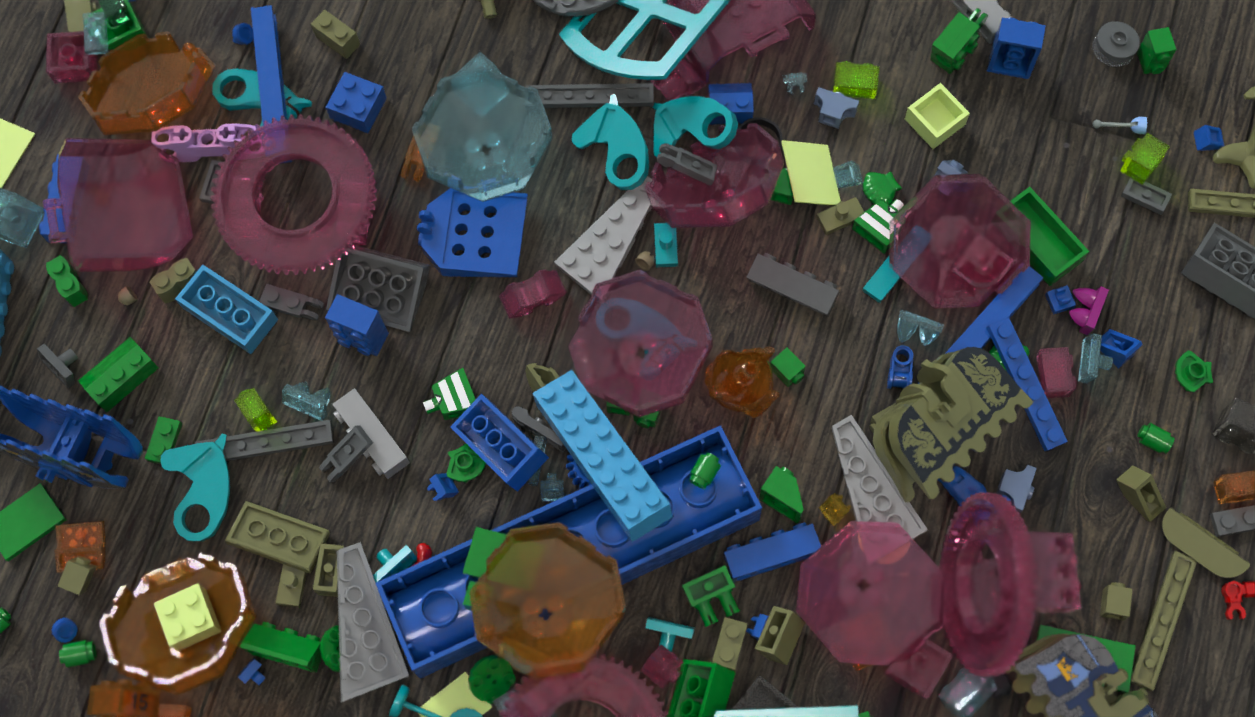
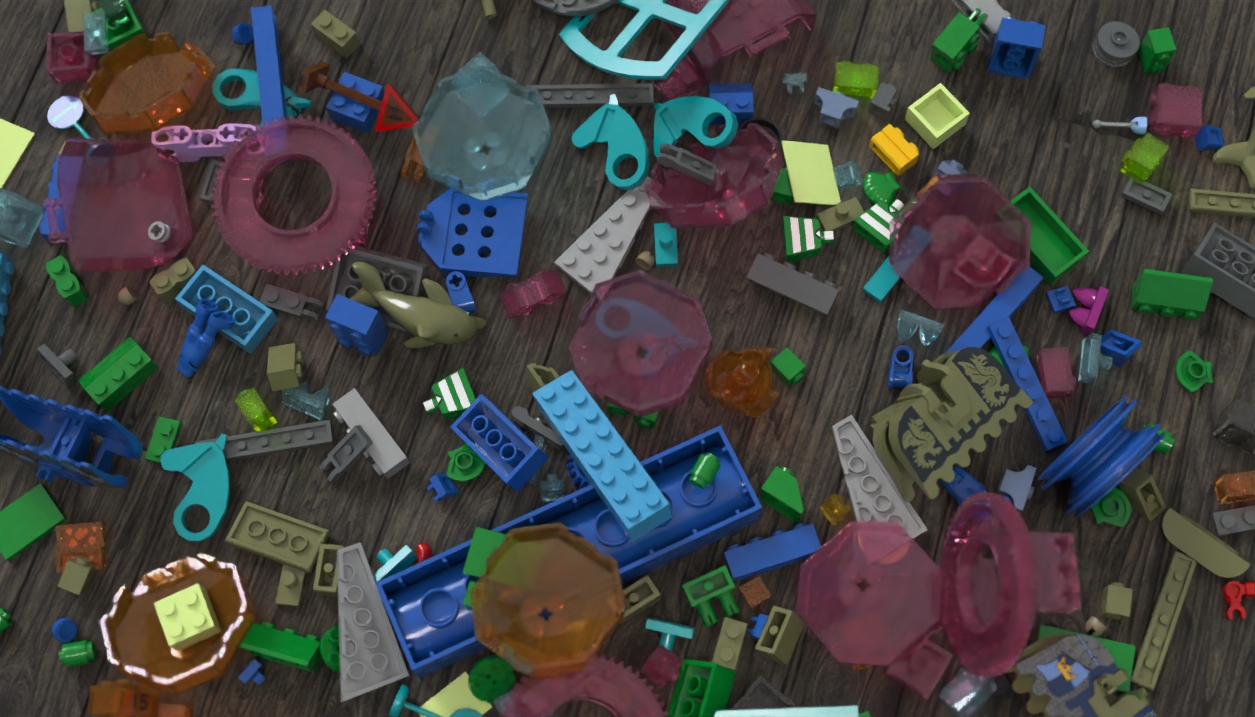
(67, 113): none -> piece
(163, 236): none -> light grey bush
(200, 342): none -> blue piece
(284, 366): none -> olive brick
(393, 109): none -> reddish brown piece
(429, 318): none -> olive animal
(460, 295): none -> blue piece
(639, 597): none -> olive brick
(755, 592): none -> clear orange plate
(803, 238): none -> green torso
(883, 101): none -> dark grey brick
(894, 149): none -> yellow brick
(1095, 625): none -> dark tan hinge
(1102, 457): none -> blue wheel
(1113, 508): none -> green animal
(1171, 294): none -> green slope
(1176, 110): none -> clear pink brick

